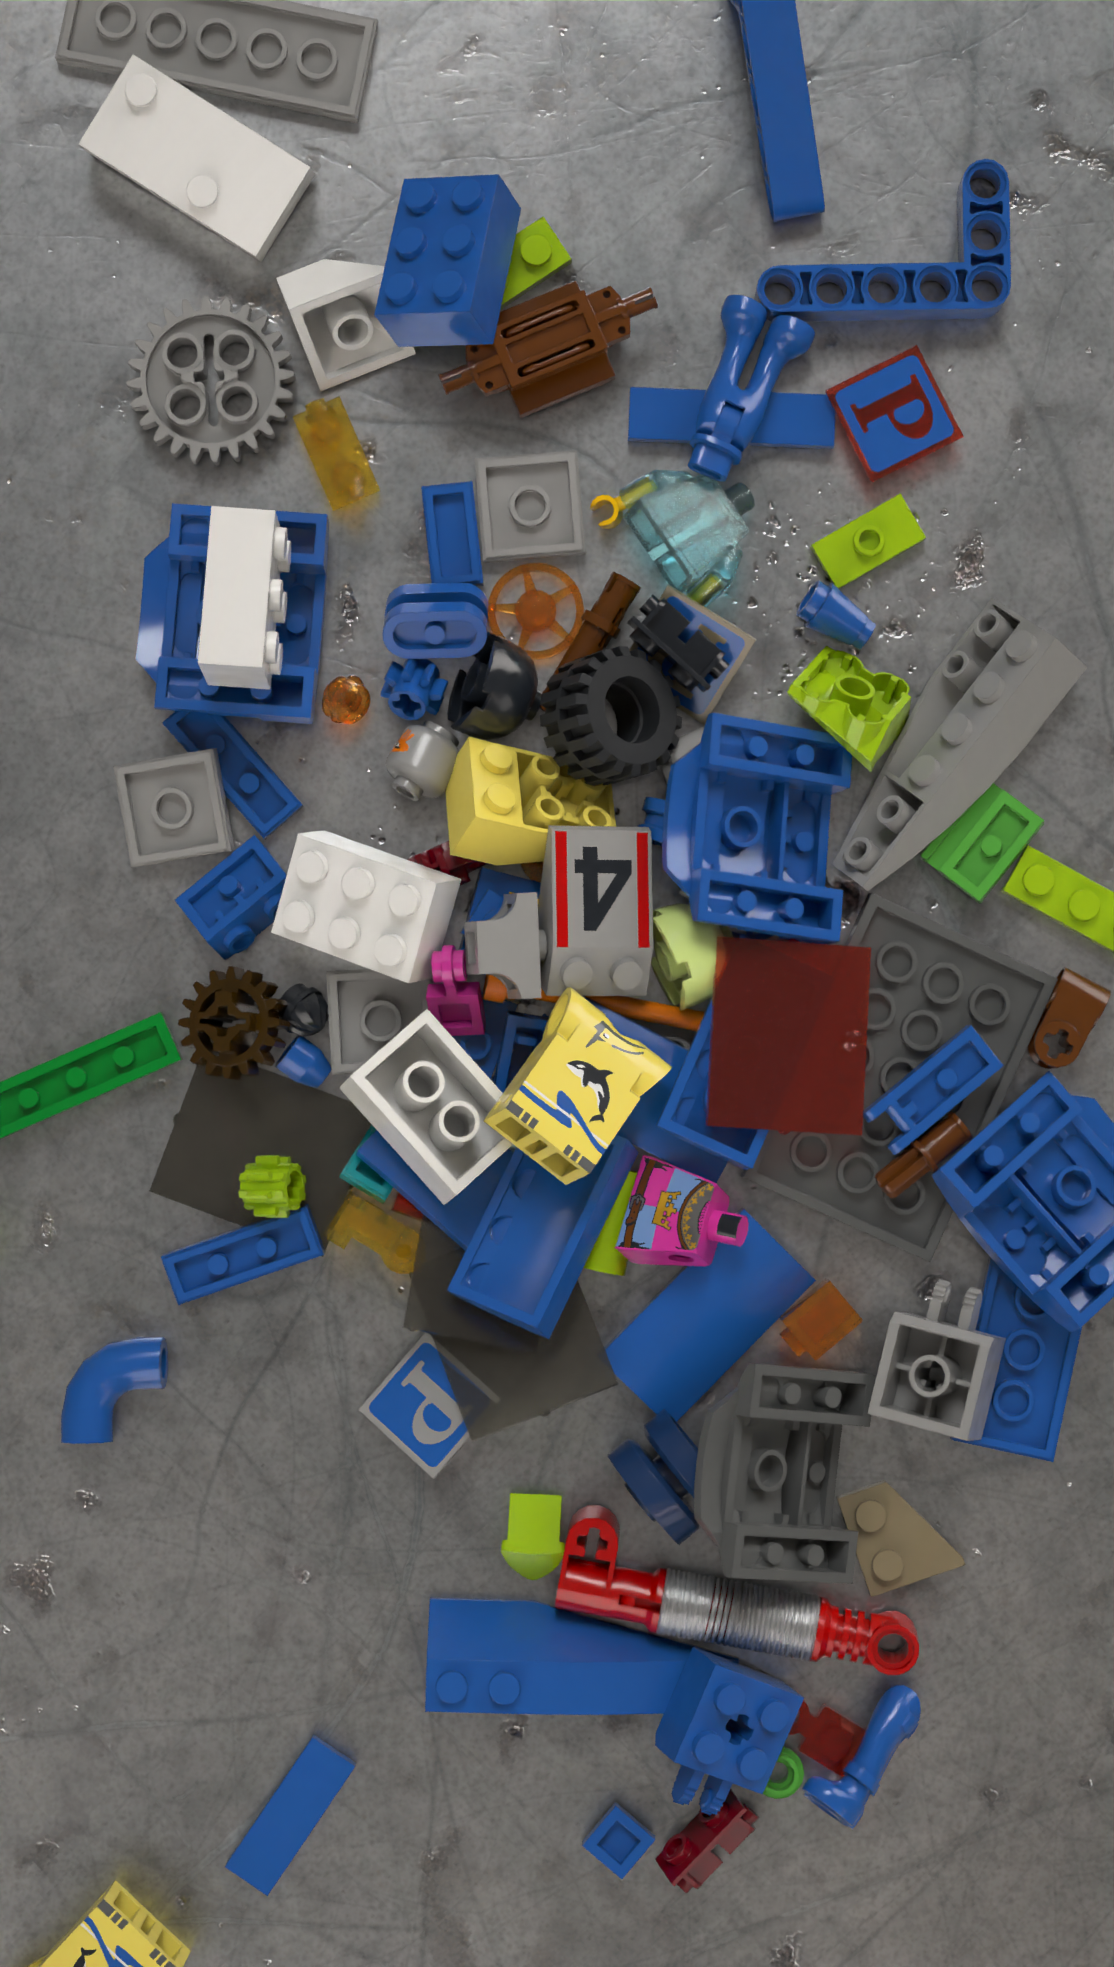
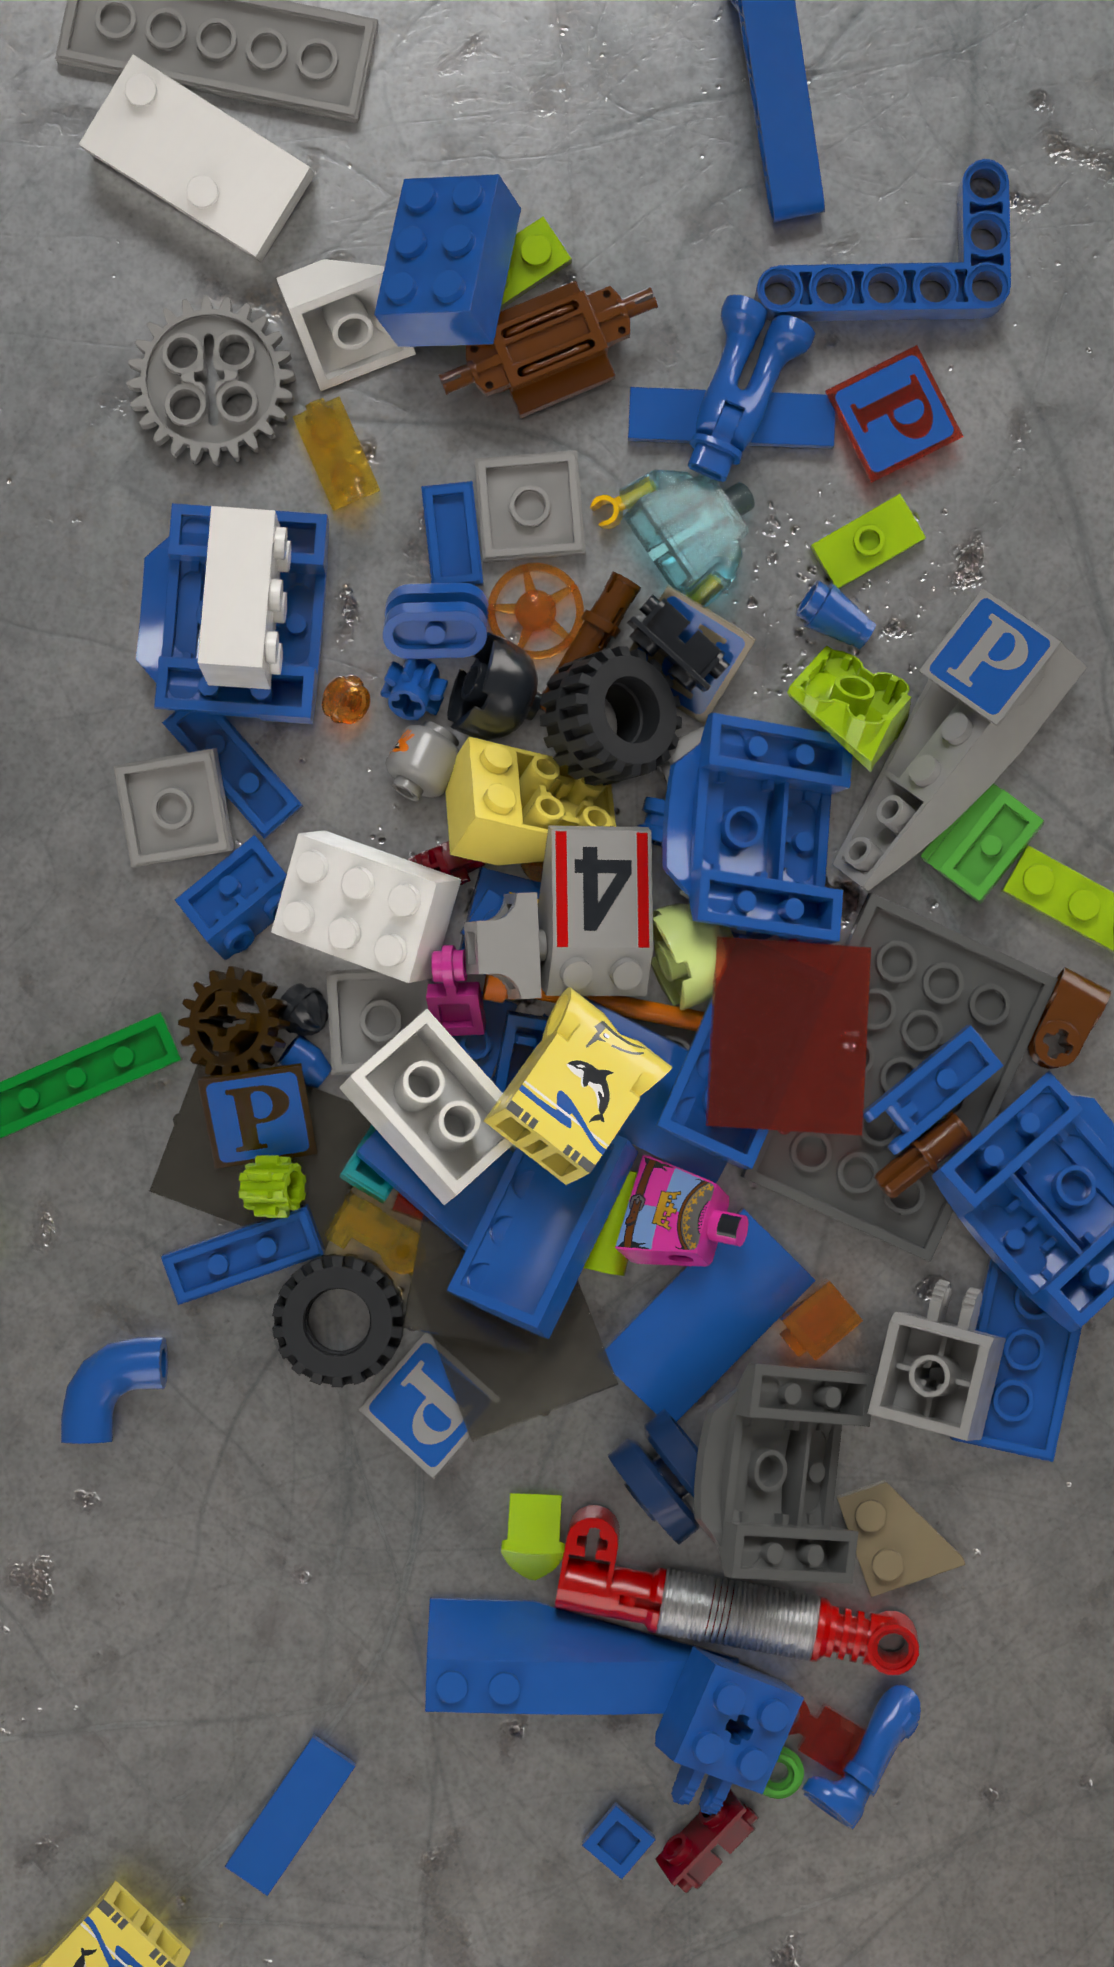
(257, 1115): none -> piece
(300, 1345): none -> black tyre
(991, 658): none -> piece

